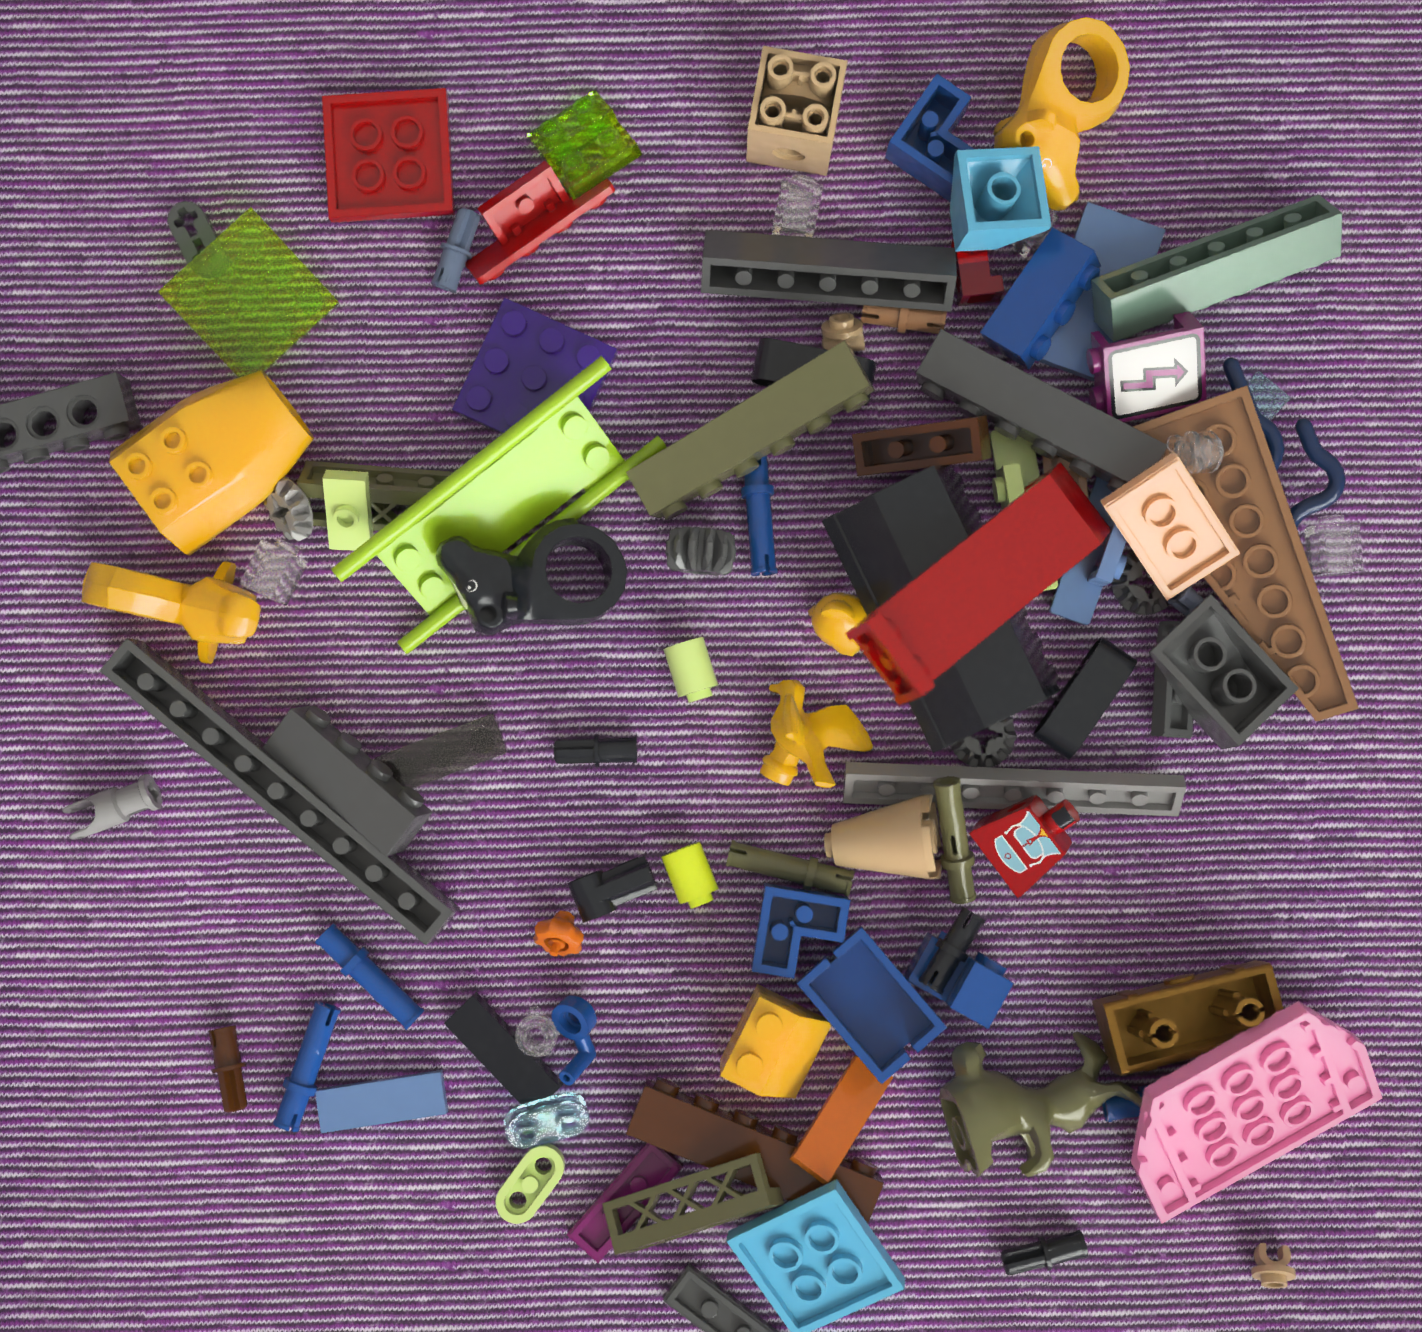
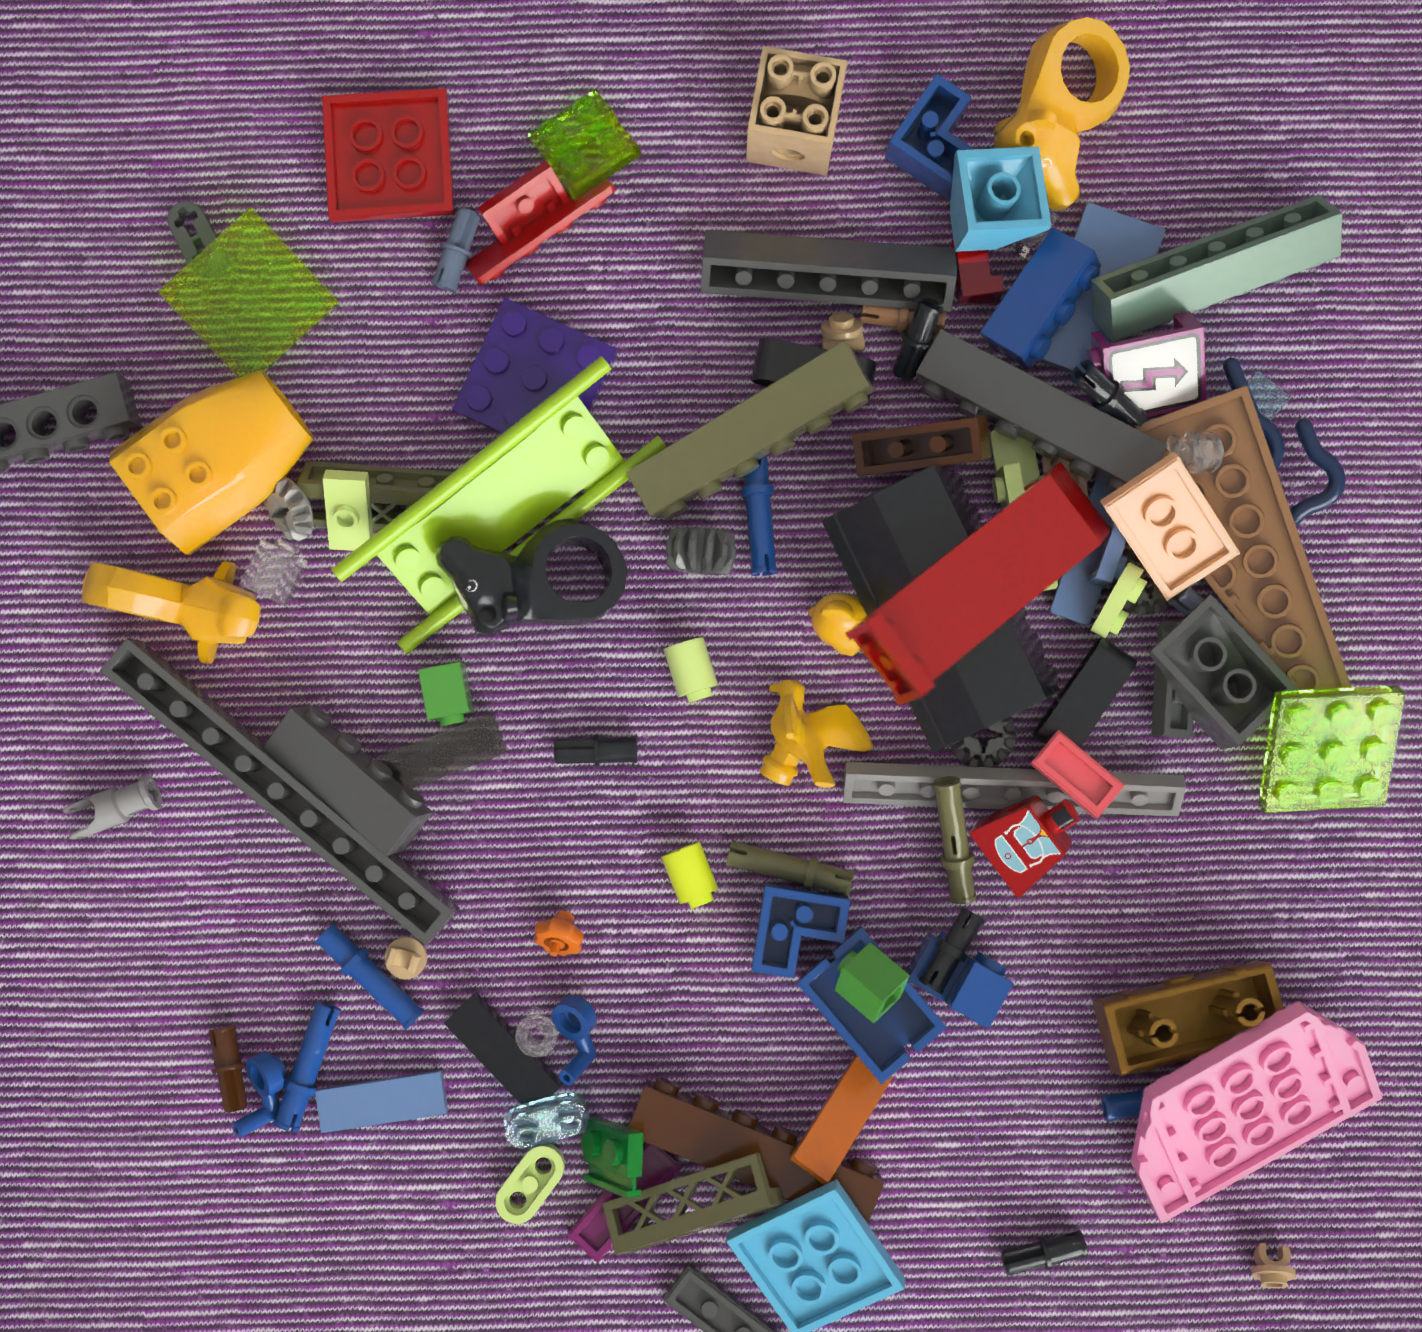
(267, 1078): none -> blue plate
(406, 957): none -> tan plate
(446, 693): none -> bright green brick
(604, 891): black piece -> none
(613, 1156): none -> green plate
(773, 1045): yellow slope -> none
(797, 206): clear brick -> none
(870, 981): none -> bright green brick
(890, 840): tan cone -> none
(917, 338): none -> black axle
(991, 1106): olive animal -> none
(1077, 774): none -> coral tile
(1106, 394): none -> black pin
(1127, 588): none -> yellowish green plate
(1330, 748): none -> clear neon green plate
(1334, 547): clear brick -> none

